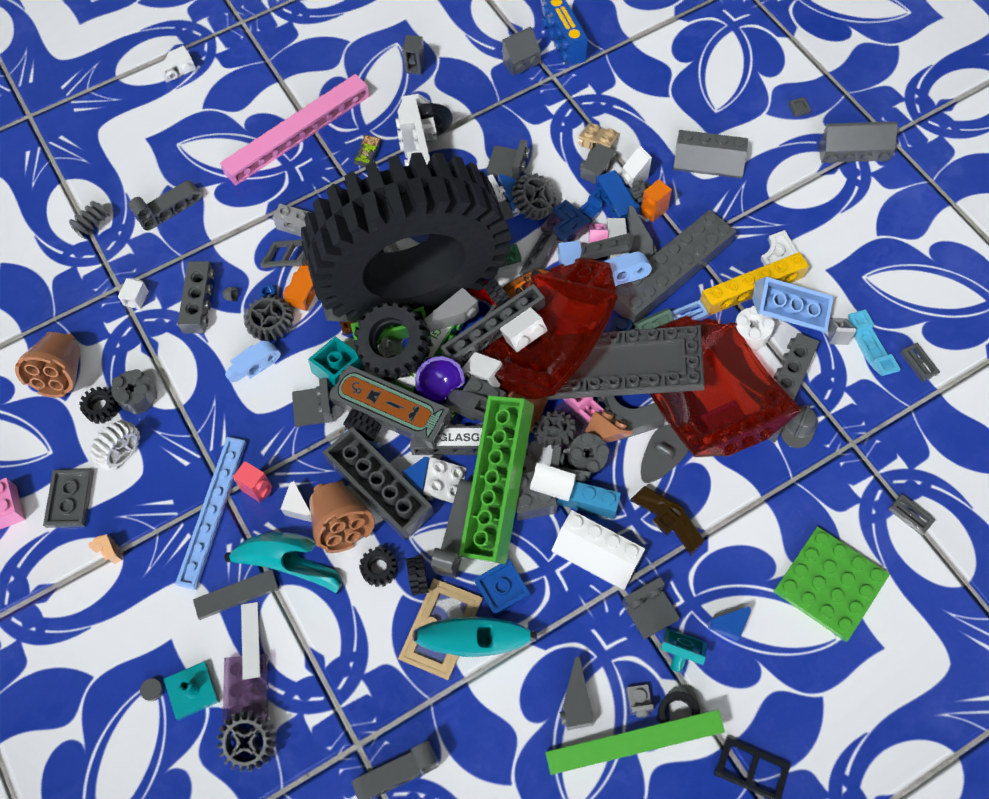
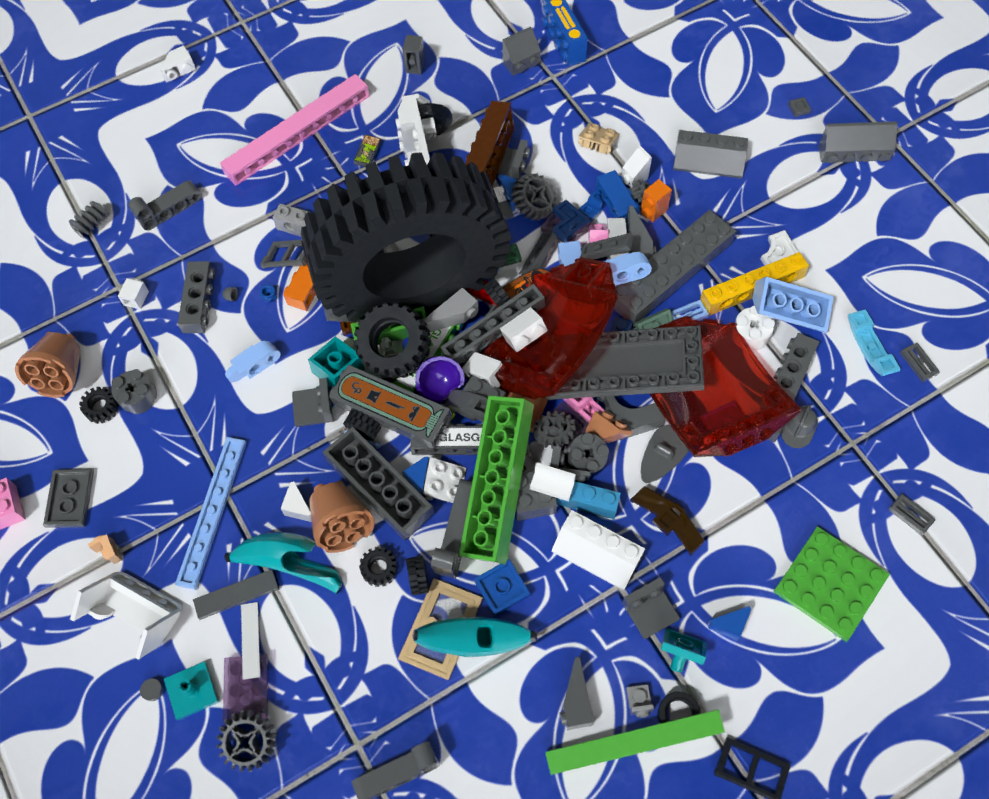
(115, 444): white gear -> none
(133, 604): none -> white windscreen
(253, 482): coral brick -> none
(271, 323): dark grey gear -> none
(492, 139): none -> reddish brown brick
(598, 163): dark grey brick -> none
(840, 331): light grey slope -> none

